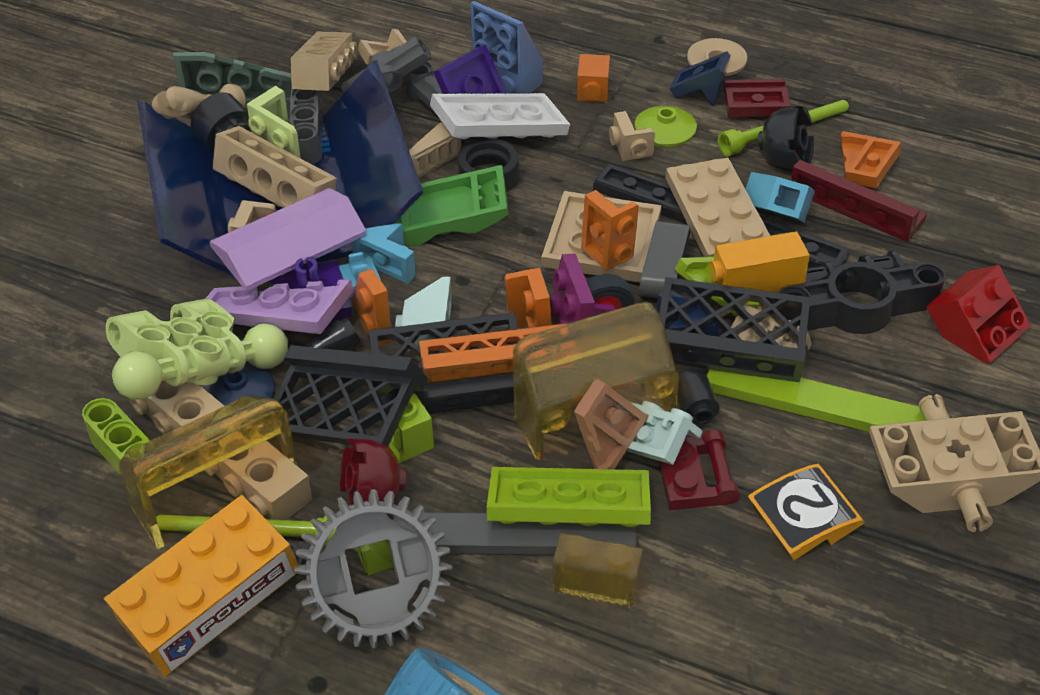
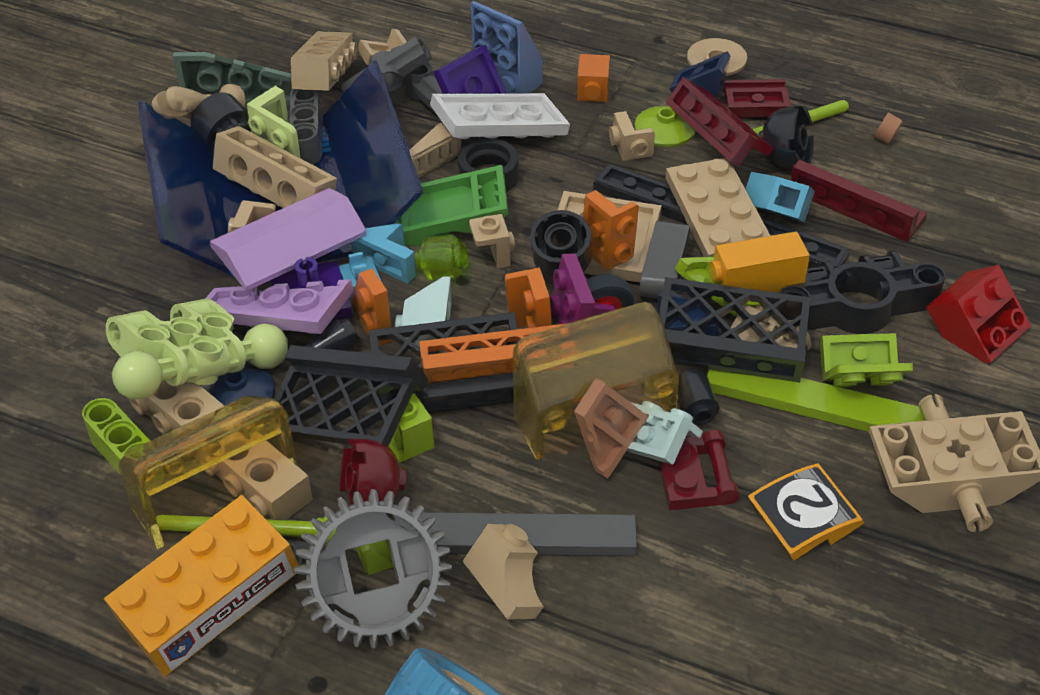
(442, 257): none -> clear neon green head
(493, 232): none -> tan bracket
(503, 567): none -> tan arch
(560, 234): none -> black piece
(569, 496): lime plate -> none
(597, 569): clear yellow brick -> none
(716, 122): none -> dark red fence
(861, 358): none -> lime bracket
(867, 158): orange wing -> none
(888, 128): none -> nougat piece

